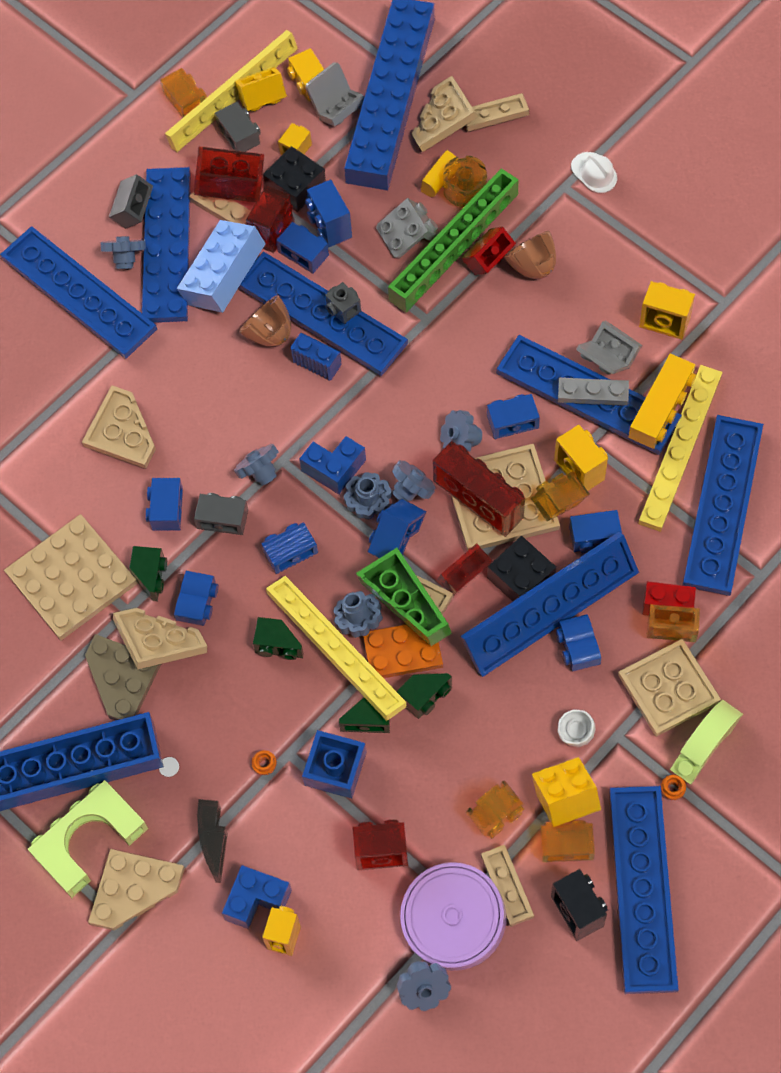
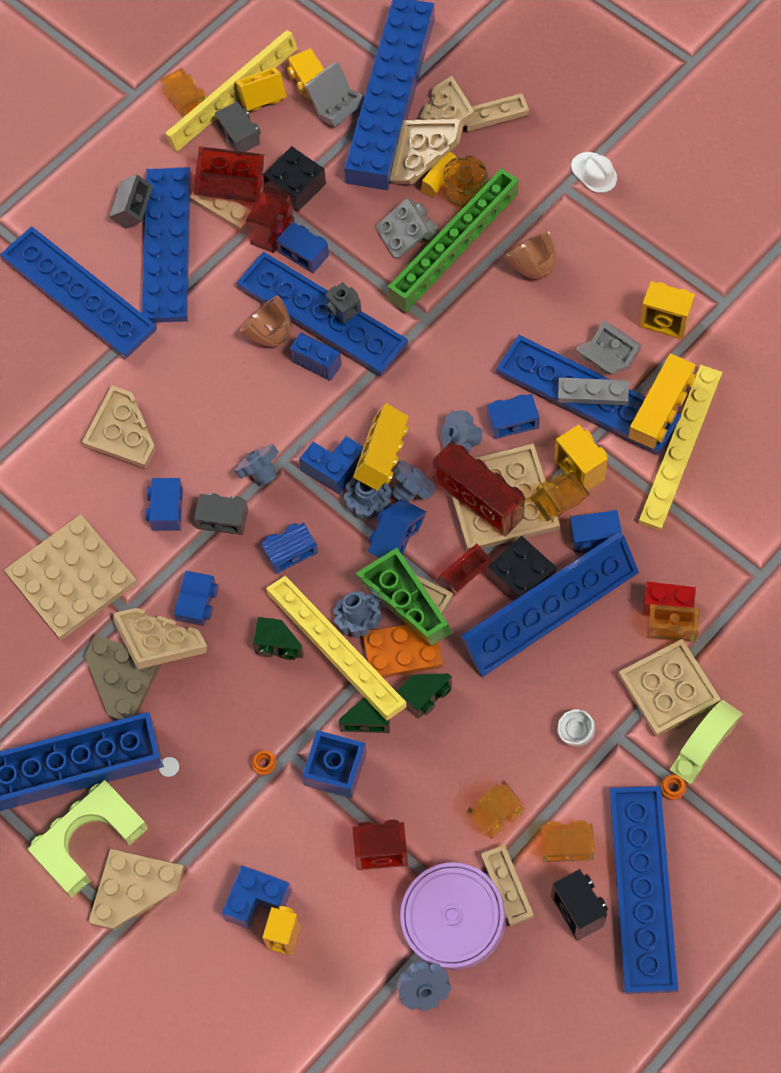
(123, 250): sand blue plant -> none
(147, 568): dark green slope -> none
(212, 836): clear smoke slope -> none
(221, 266): light blue brick -> none
(295, 136): yellow brick -> none
(329, 213): blue brick -> none
(381, 447): none -> yellow brick
(422, 146): none -> tan plate
(488, 250): red brick -> none
(566, 791): yellow brick -> none
(579, 642): blue brick -> none
(723, 505): blue plate -> none

